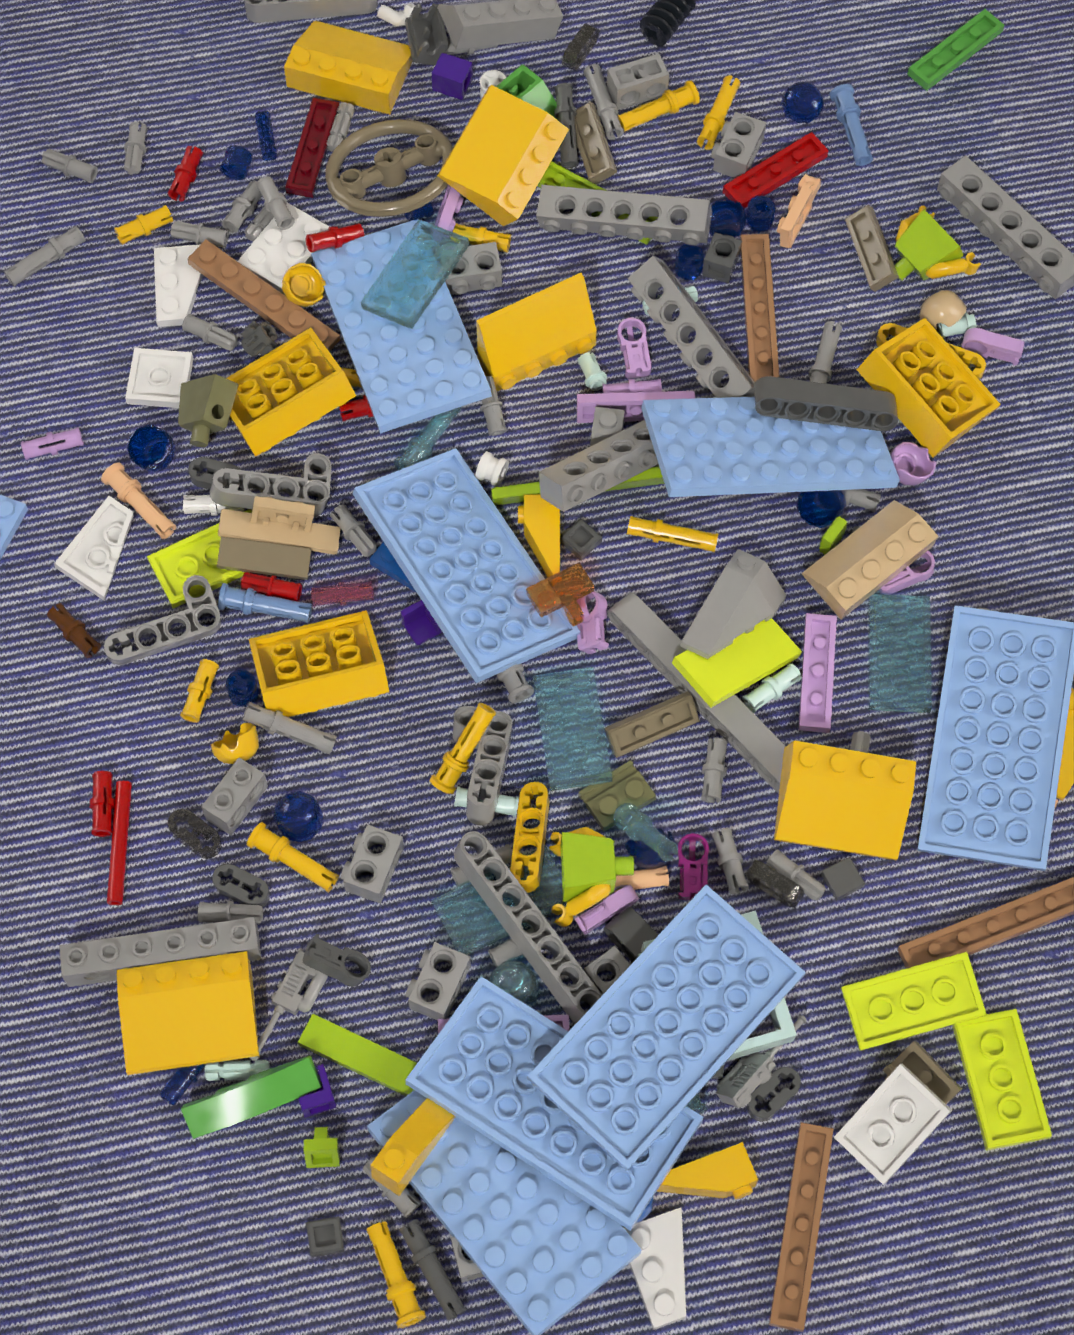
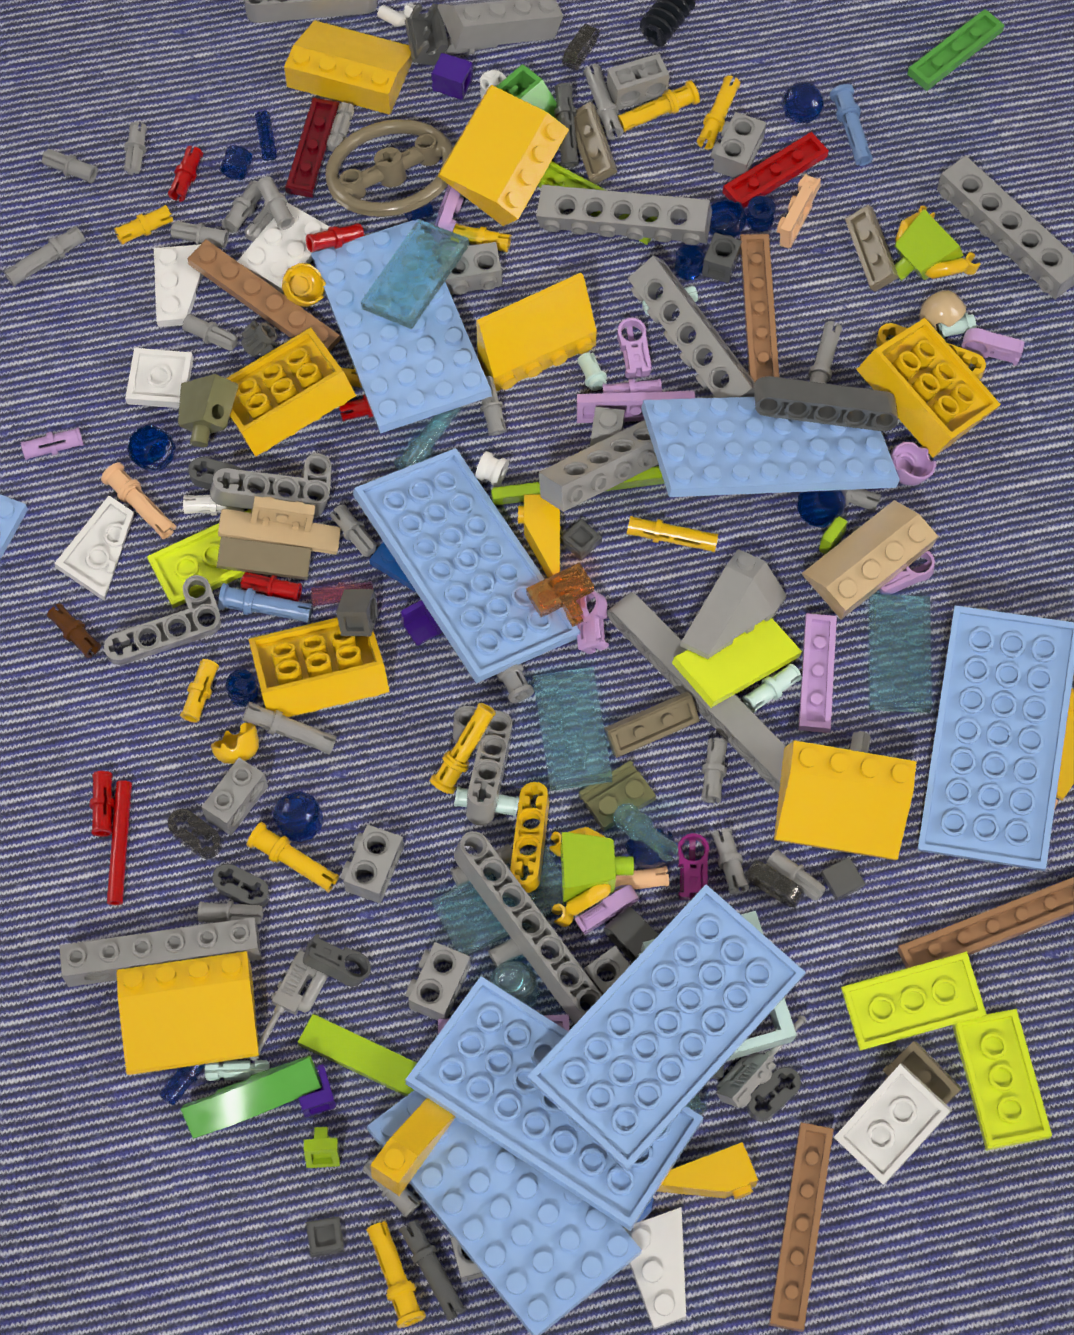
(357, 612): none -> dark grey brick

